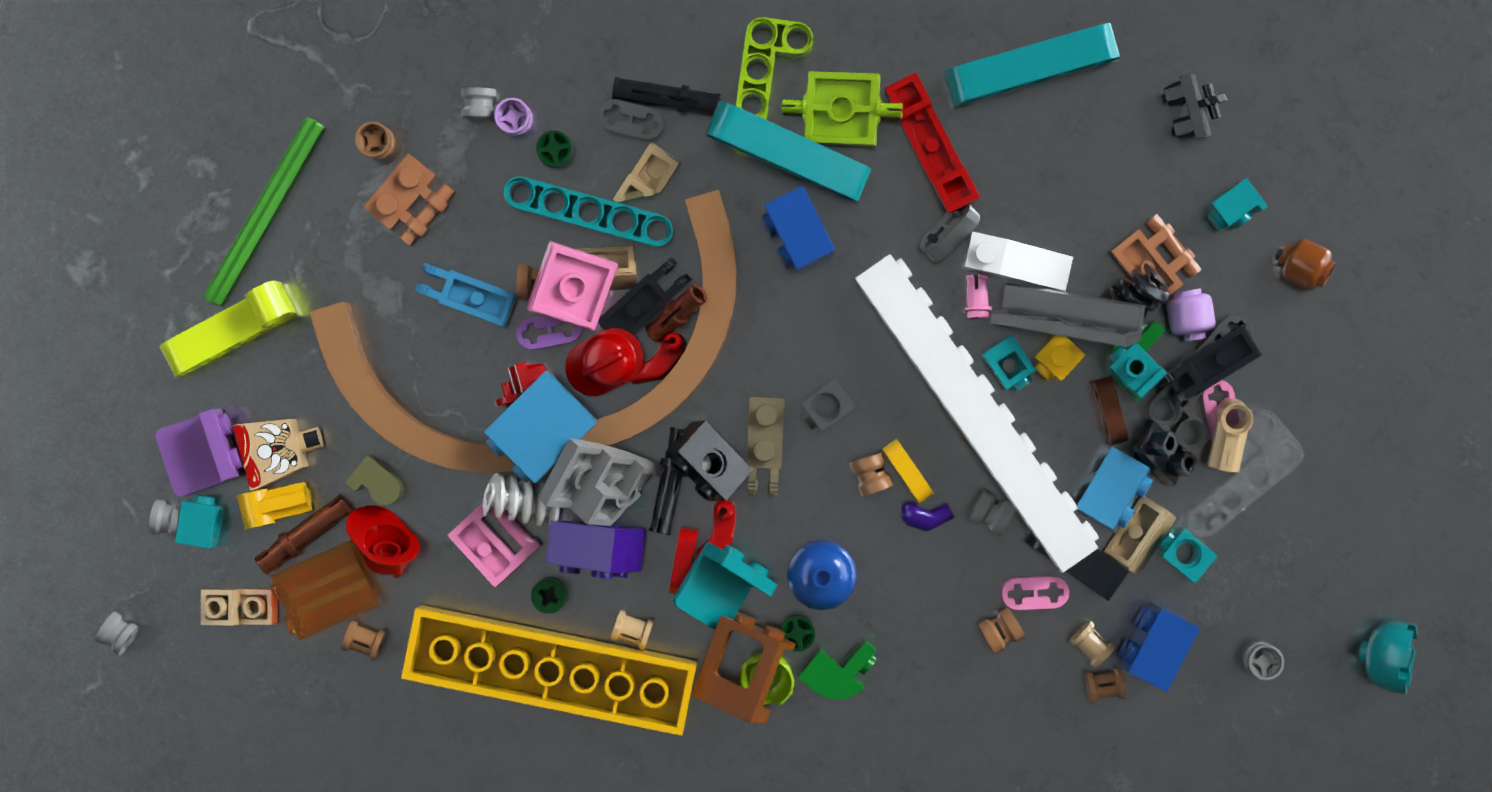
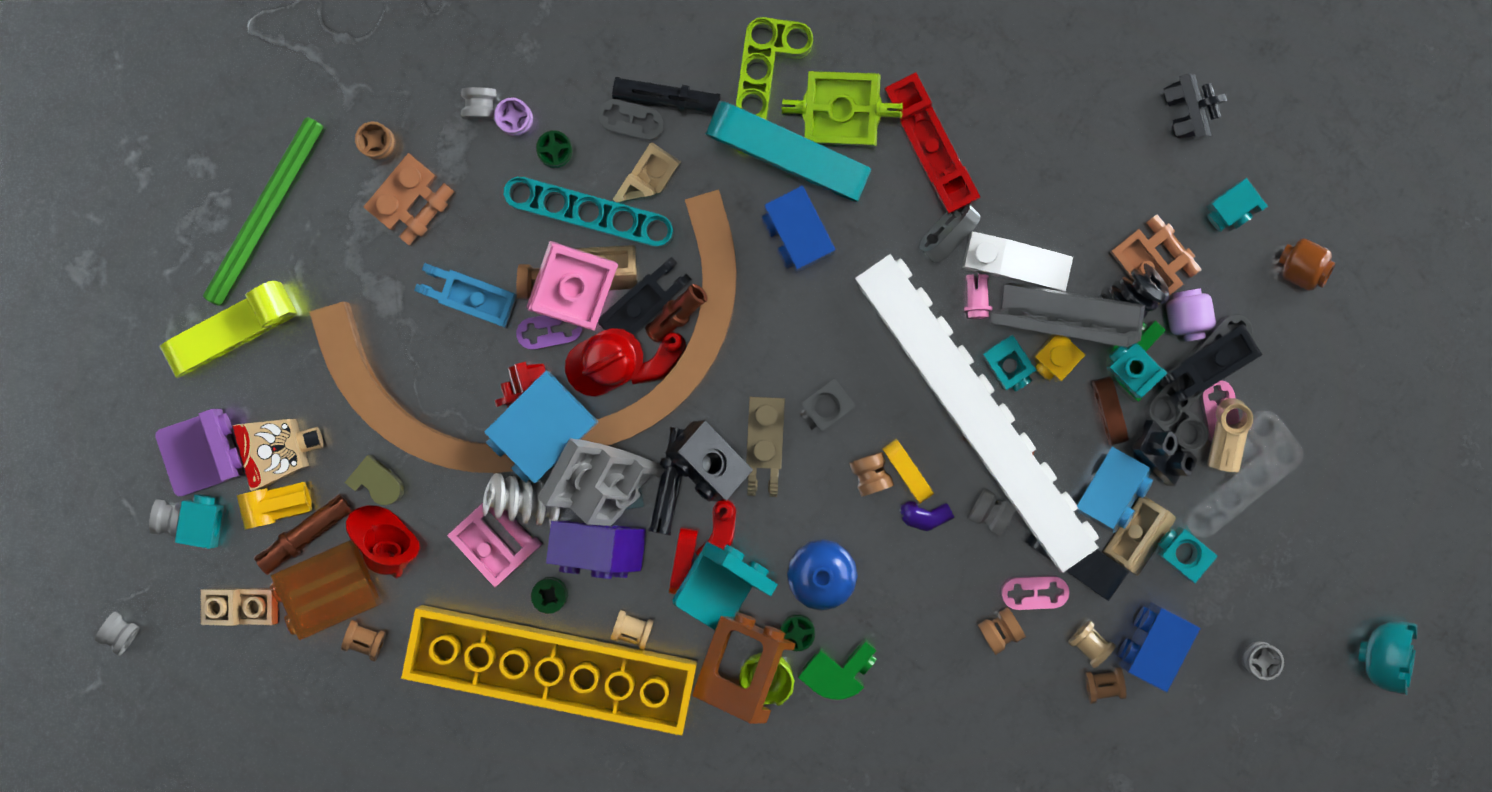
(1032, 64): teal beam -> none

